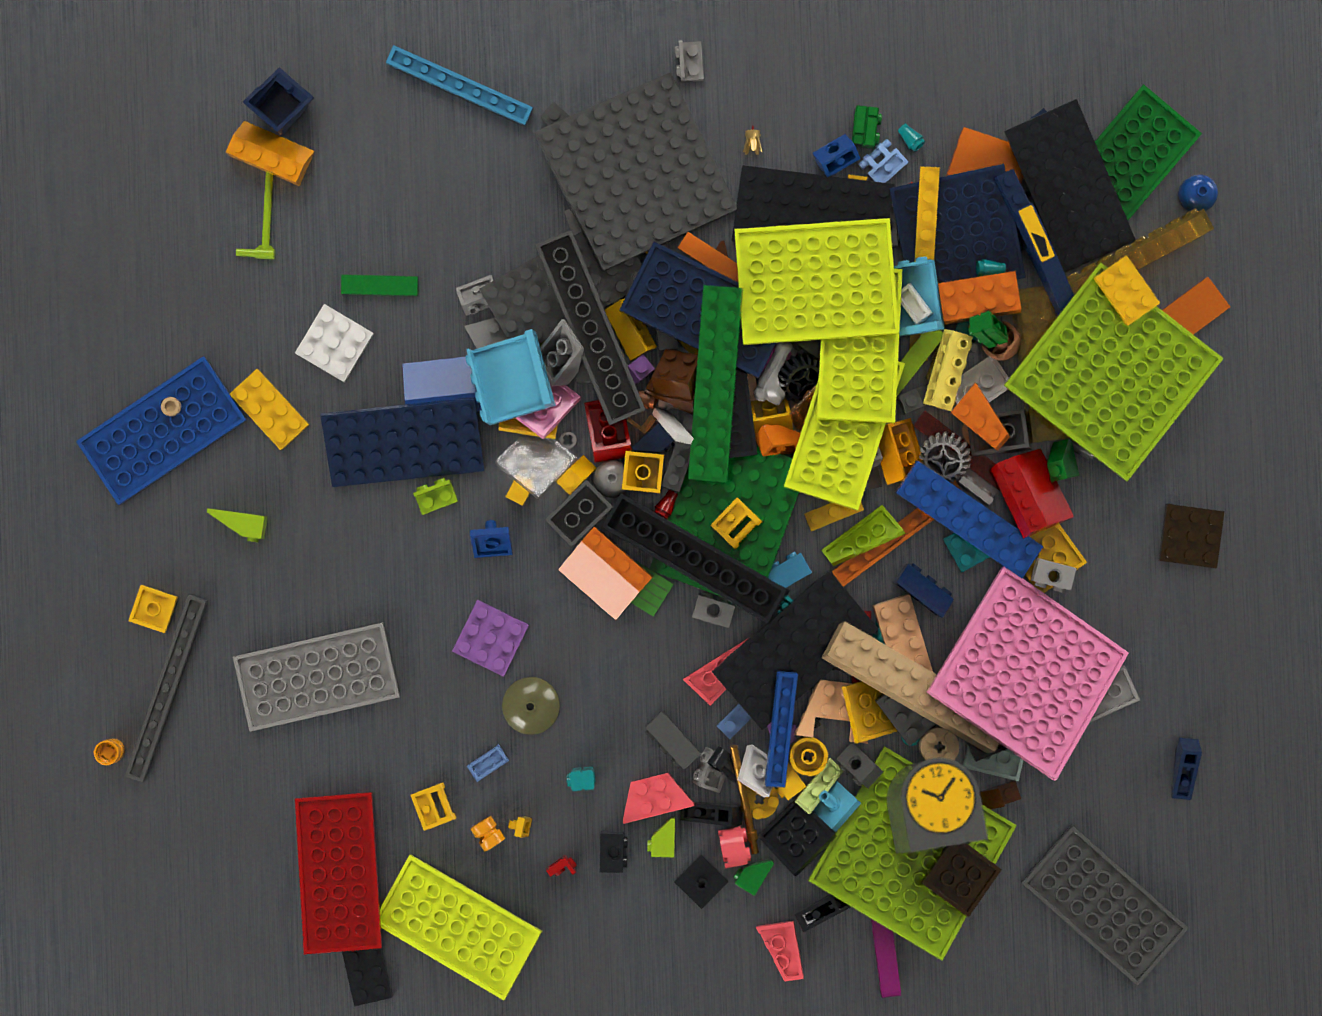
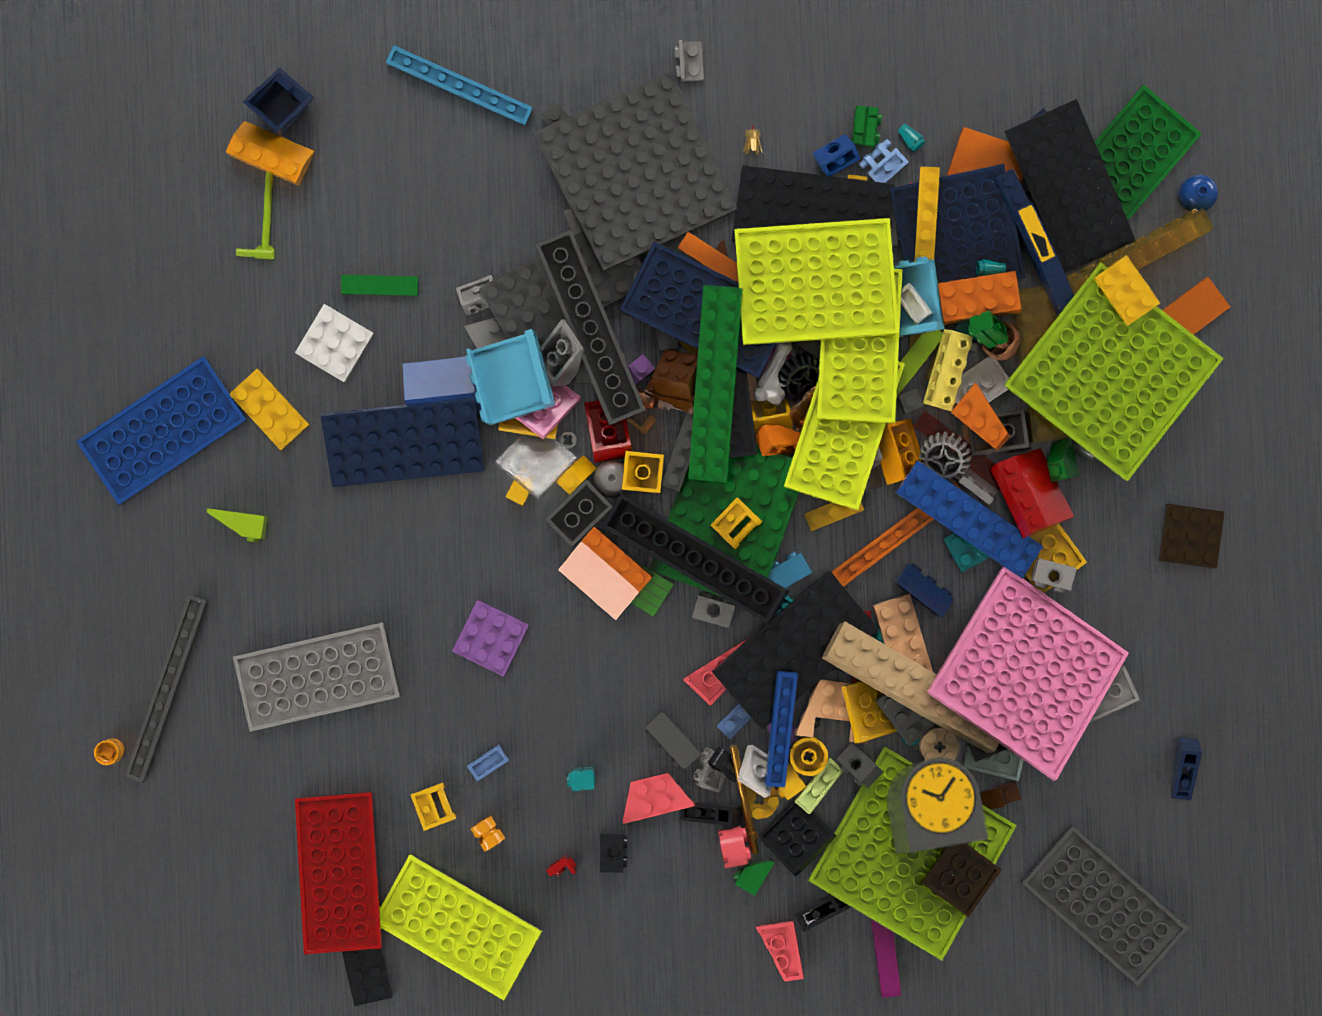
(153, 608): yellow plate -> none
(171, 406): tan tile -> none
(435, 496): lime bracket -> none
(491, 541): blue tile -> none
(521, 826): yellow tile -> none
(533, 691): olive dish -> none
(630, 331): yellow brick -> none
(655, 441): dark blue slope -> none
(663, 840): lime slope -> none
(666, 504): red cone -> none
(672, 426): white tile -> none
(701, 881): black tile -> none
(836, 806): medium azure tile -> none
(865, 535): lime wing -> none

